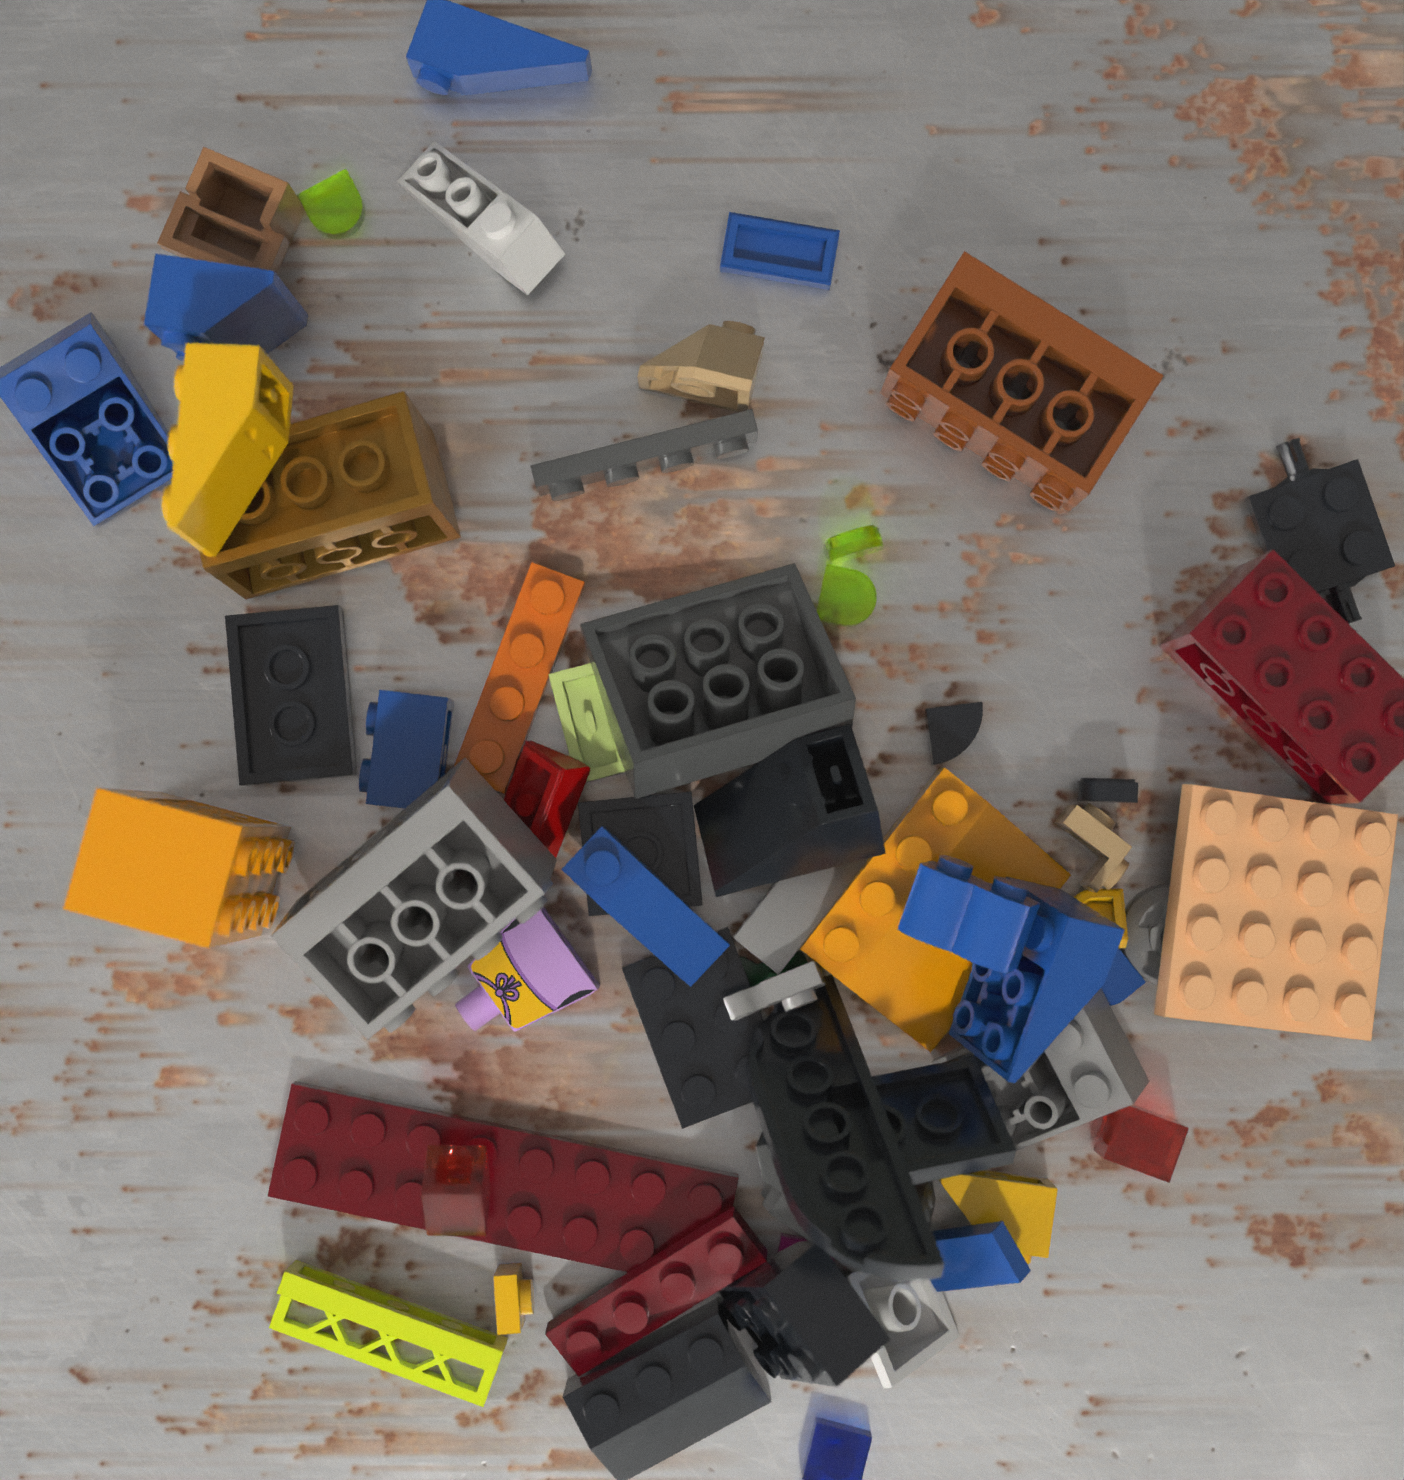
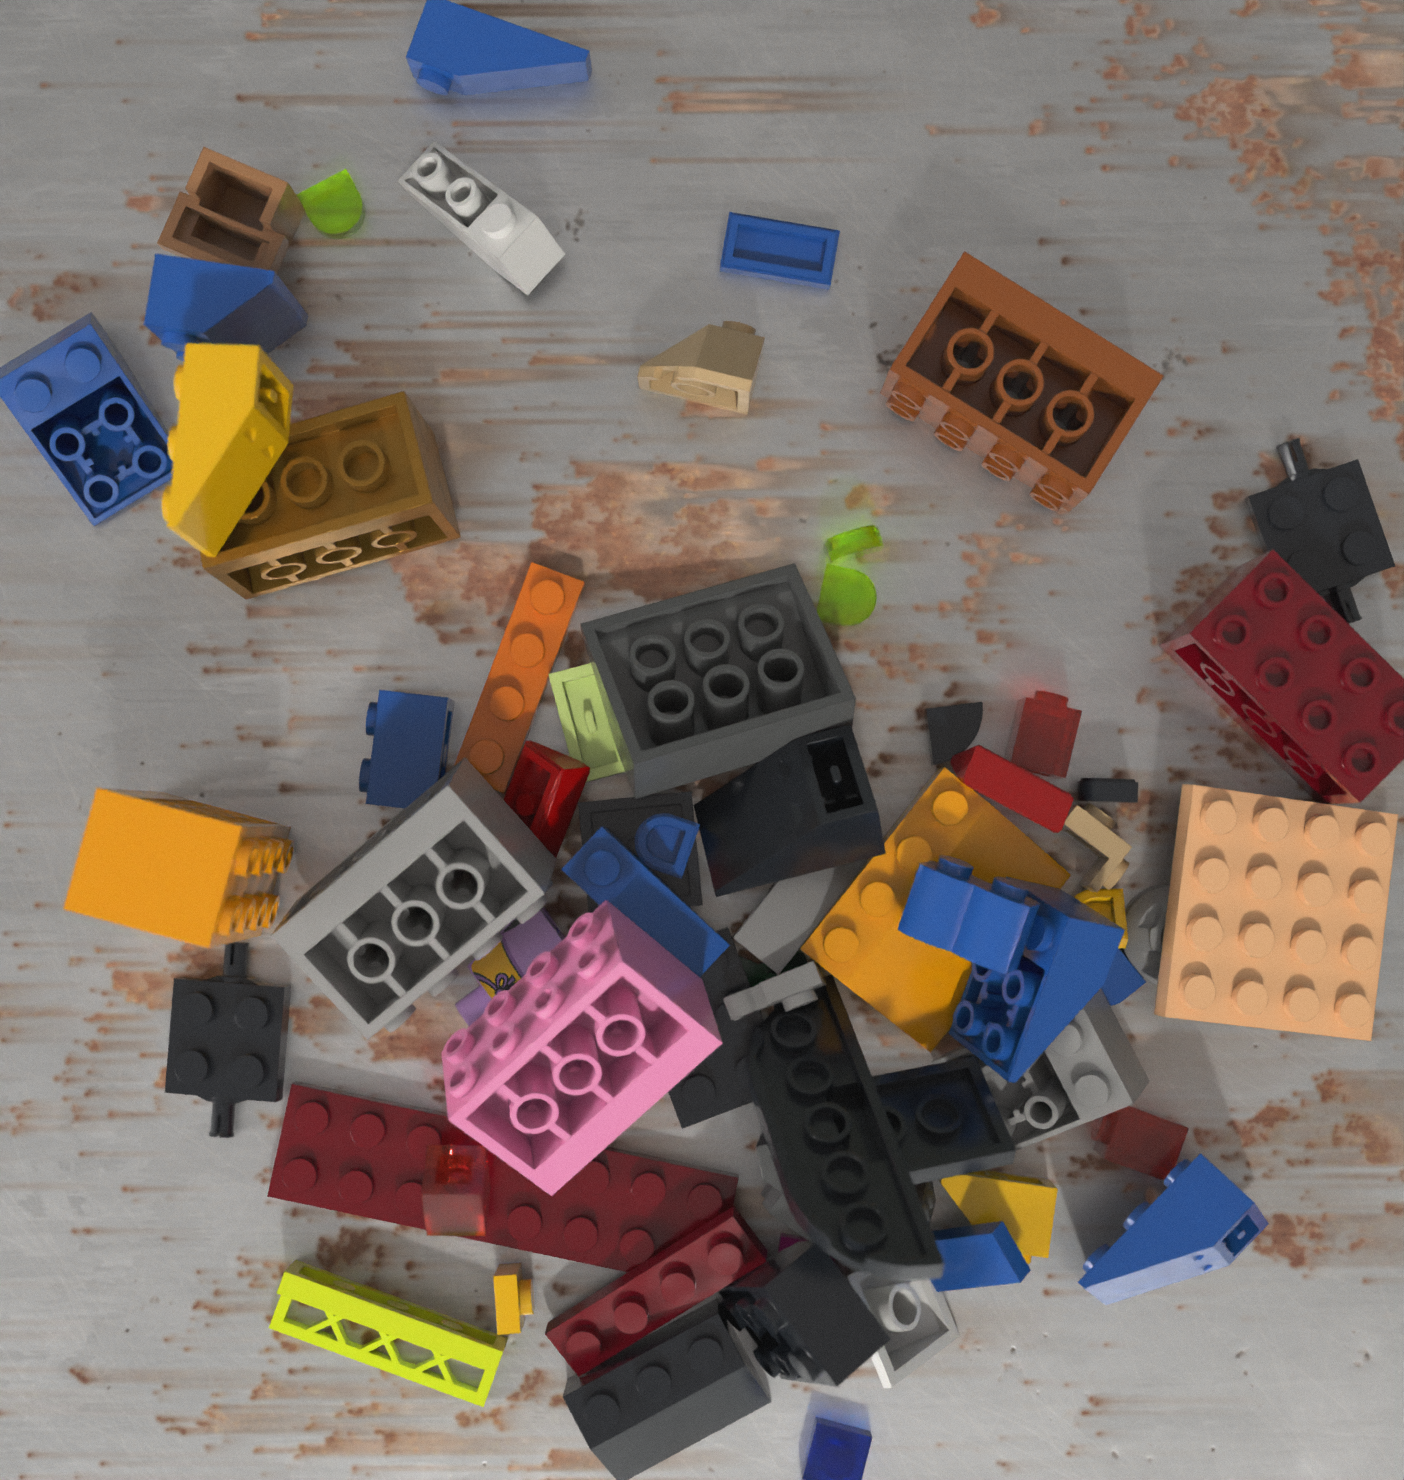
(228, 1039): none -> black plate
(290, 695): black plate -> none
(577, 1048): none -> bright pink brick
(666, 843): none -> blue tile
(669, 449): dark grey plate -> none
(1013, 787): none -> red slope
(1043, 734): none -> clear red brick
(1184, 1233): none -> blue slope

